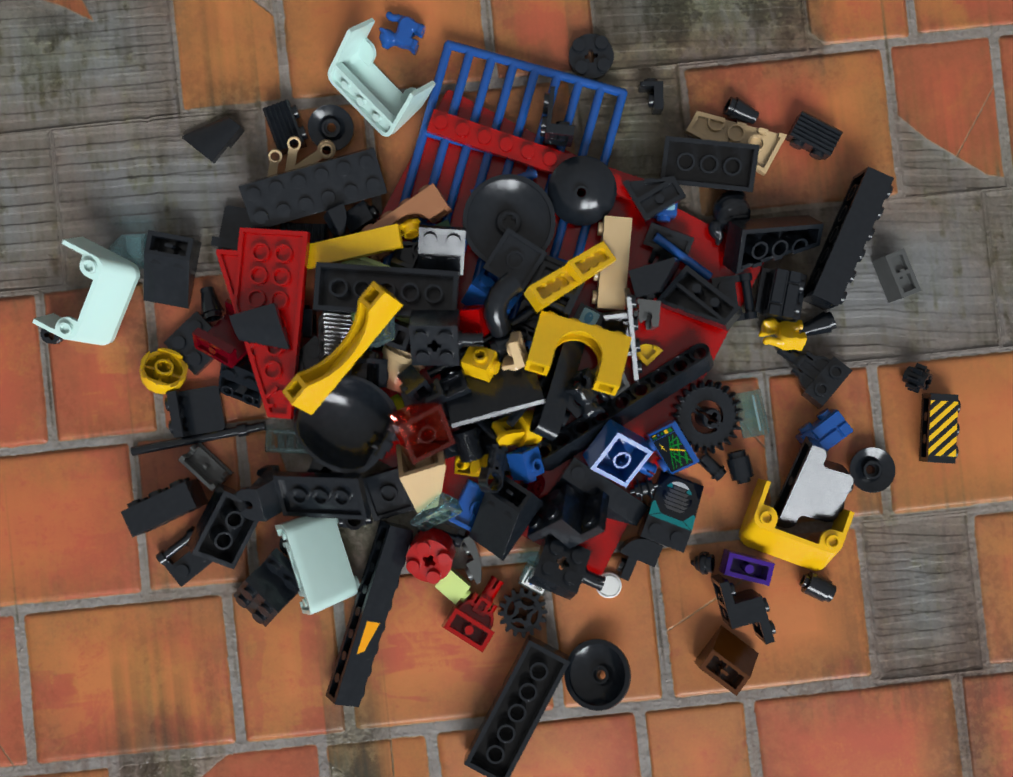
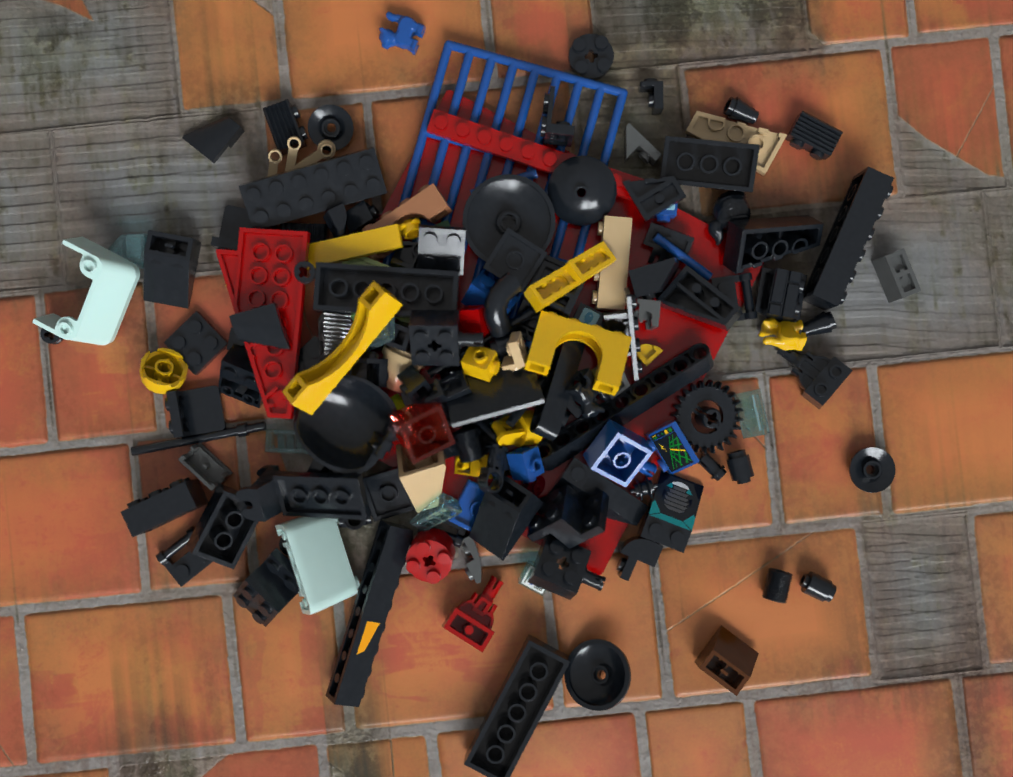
(210, 305): black cone -> none
(221, 340): dark red panel -> none
(304, 279): none -> black bush
(309, 322): black bracket -> none
(368, 88): light aqua windscreen -> none
(454, 586): yellowish green brick -> none
(513, 616): black gear -> none
(612, 585): white piece -> none
(636, 142): none -> dark grey slope
(704, 563): black plate -> none
(743, 608): black bracket -> none
(746, 567): dark purple brick -> none
(760, 534): yellow windscreen -> none
(777, 585): none -> black piece
(813, 487): brick -> none
(828, 429): blue brick -> none
(917, 378): black gear -> none
(939, 428): brick -> none

